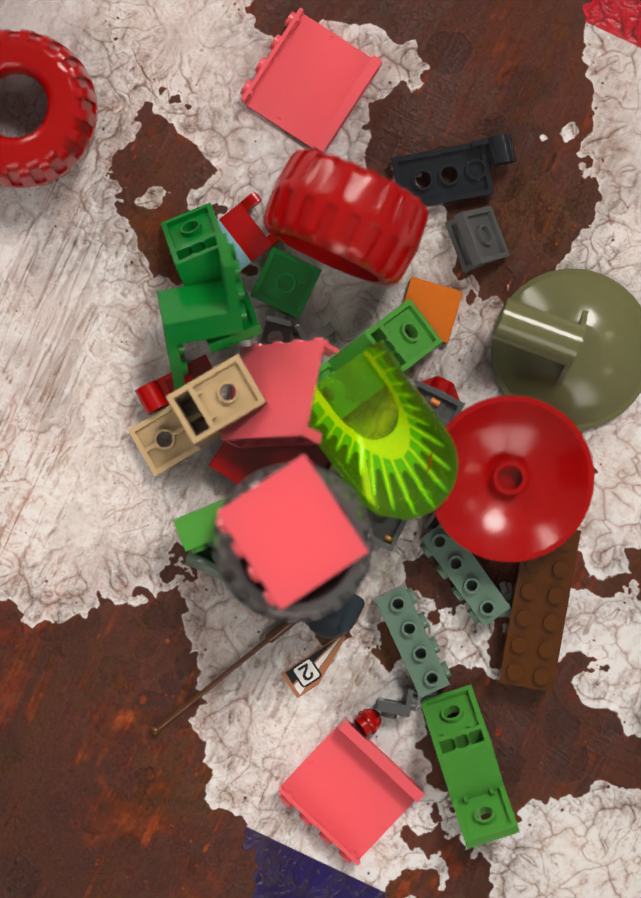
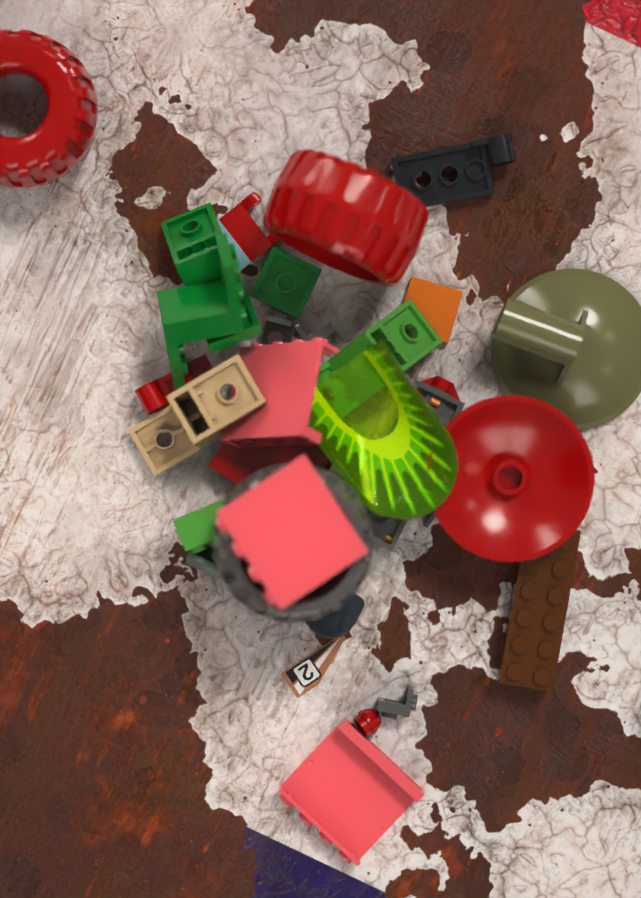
(270, 637): reddish brown piece -> none
(309, 81): coral panel -> none
(412, 640): sand green brick -> none
(466, 574): sand green brick -> none
(469, 766): bright green bracket -> none
(477, 238): dark grey bracket -> none

